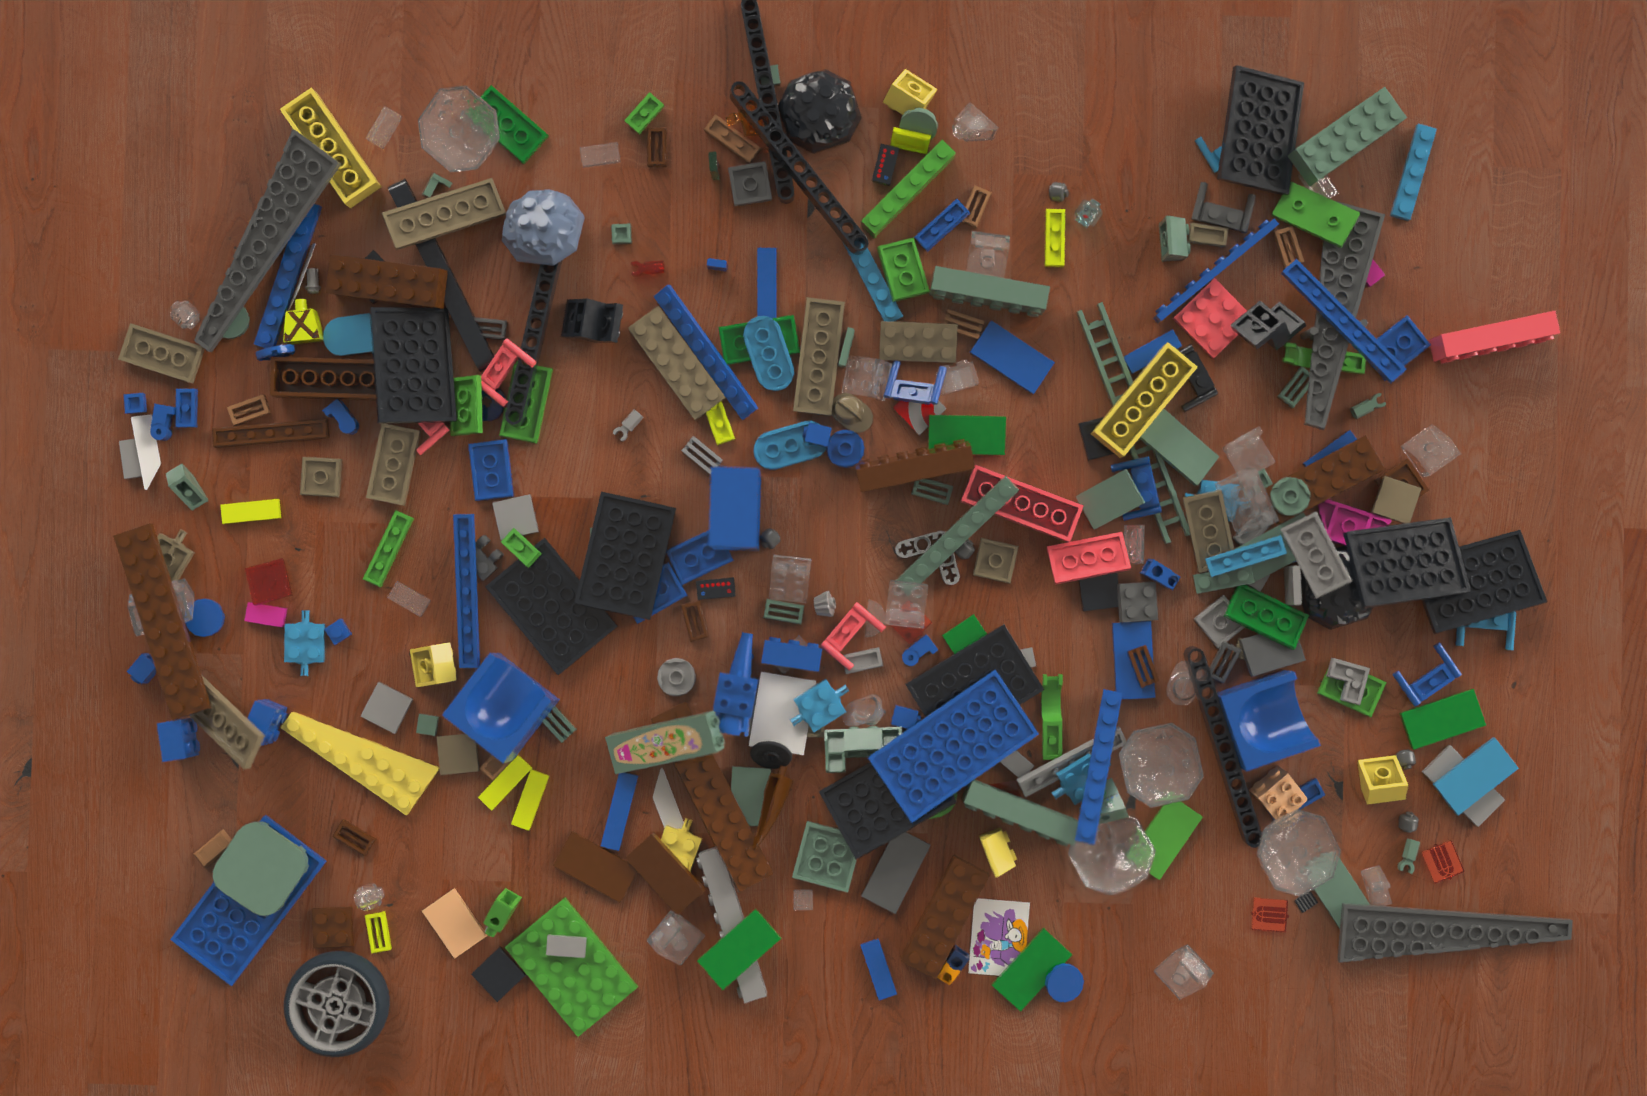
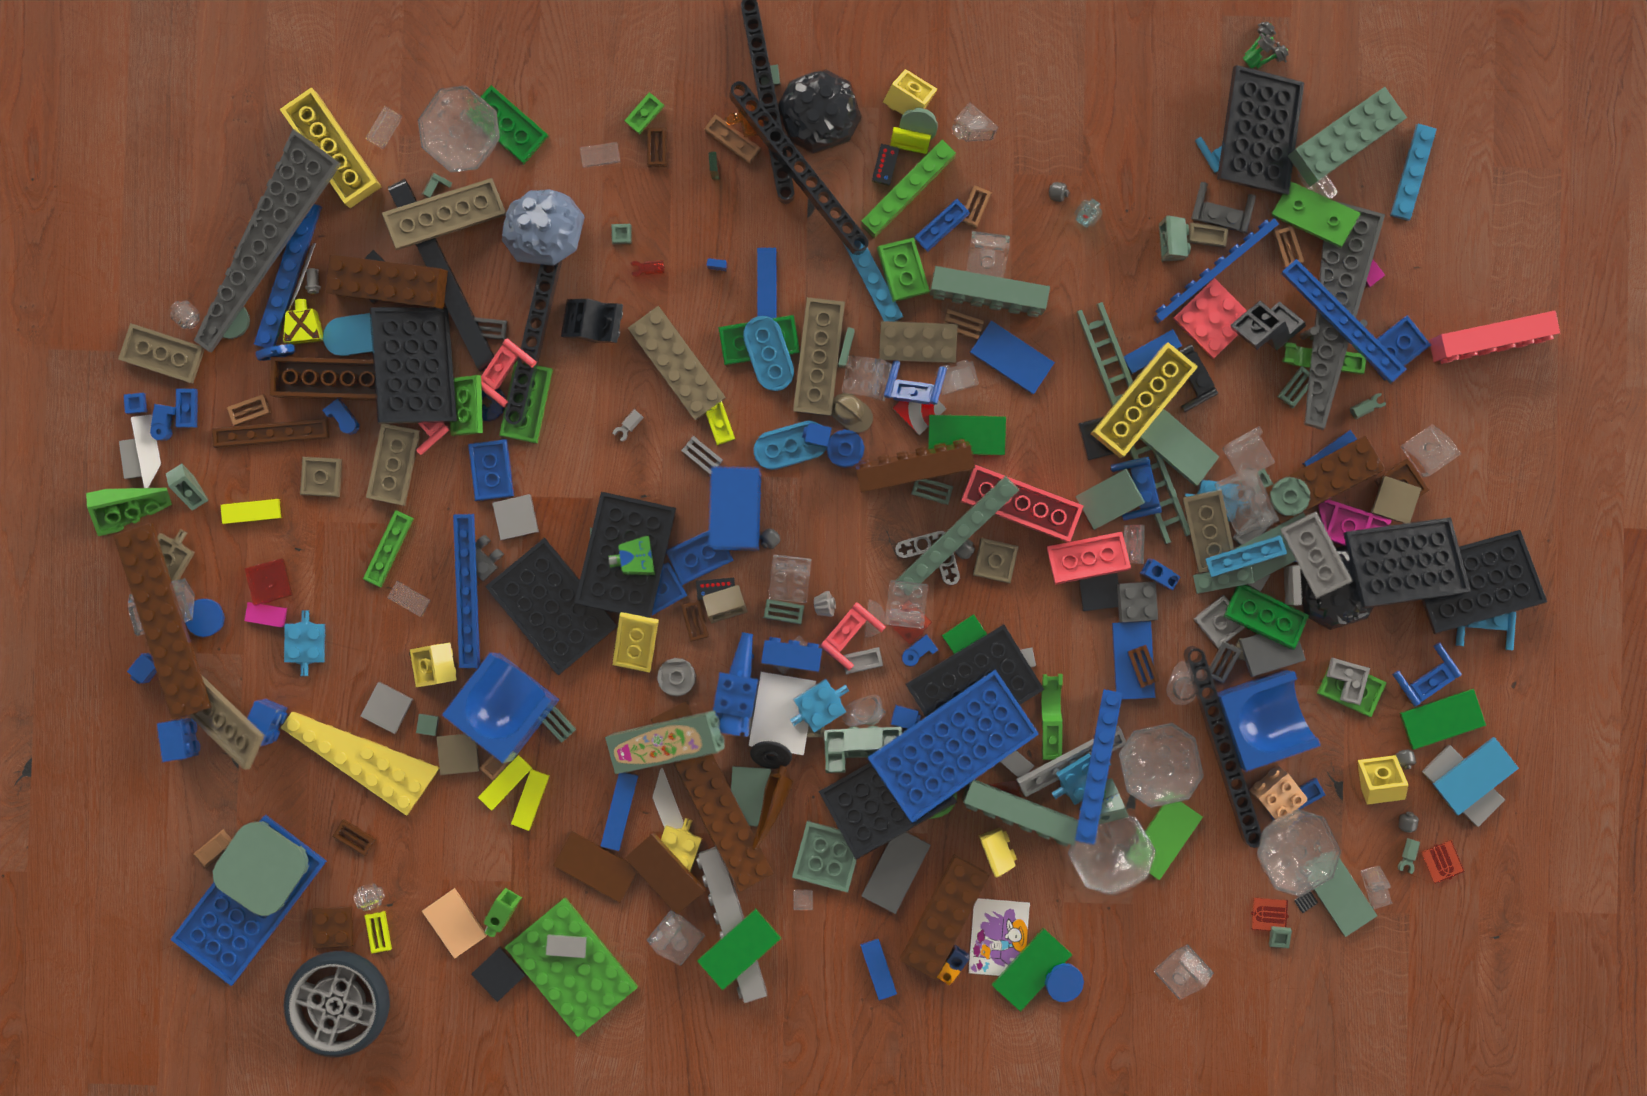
(119, 507): none -> bright green wedge
(338, 631): blue plate -> none
(521, 547): bright green plate -> none
(634, 557): none -> bright green torso
(635, 642): none -> light yellow tile
(706, 352): blue plate -> none
(724, 604): none -> dark tan panel
(750, 184): dark grey plate -> none
(1054, 237): neon yellow tile -> none
(1266, 42): none -> plant
(1280, 937): none -> sand green tile
(1400, 931): dark grey wing -> none

